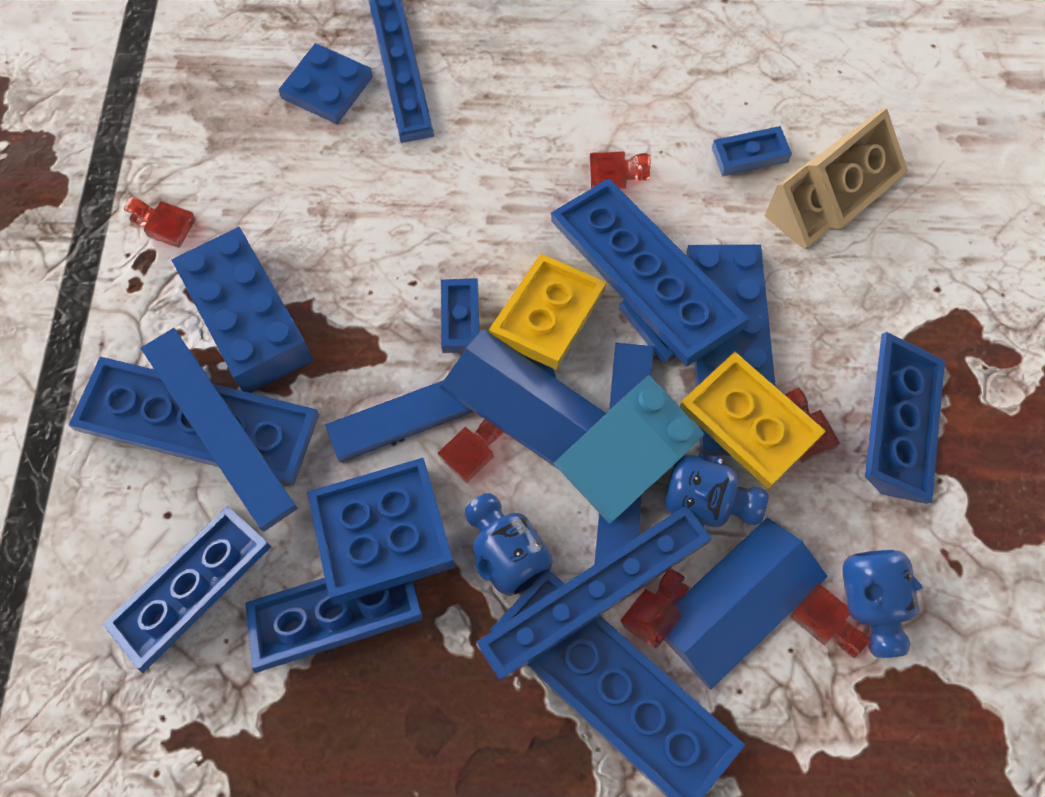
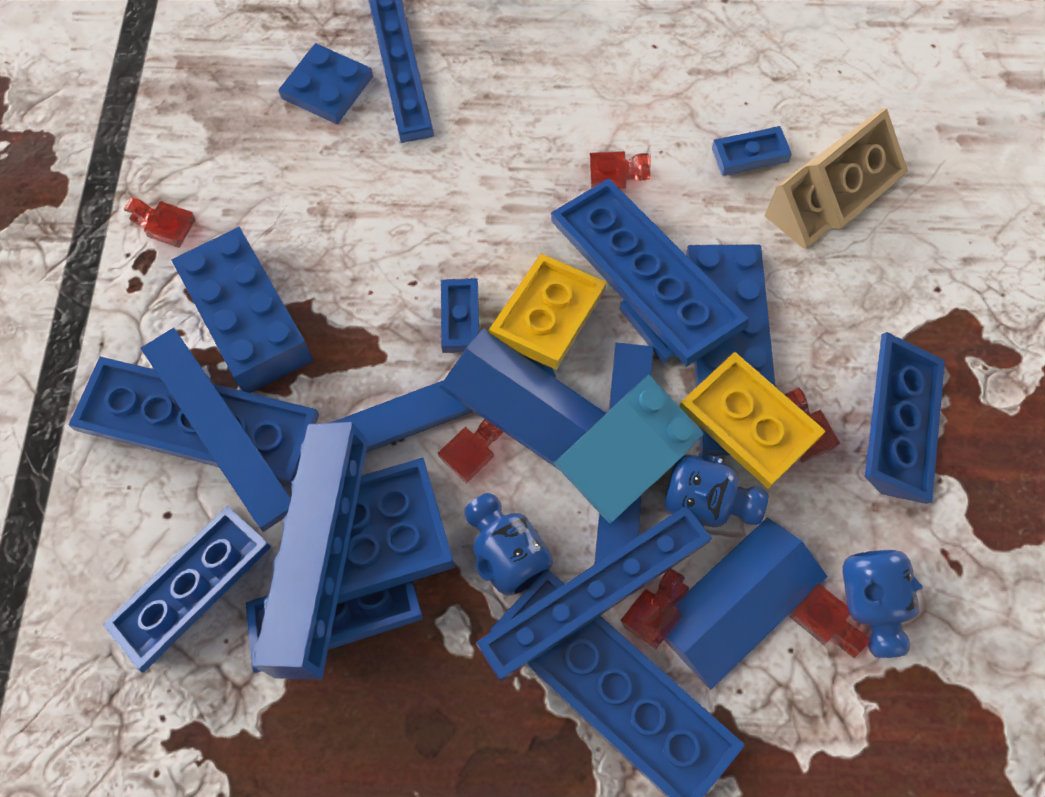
(312, 553): none -> brick

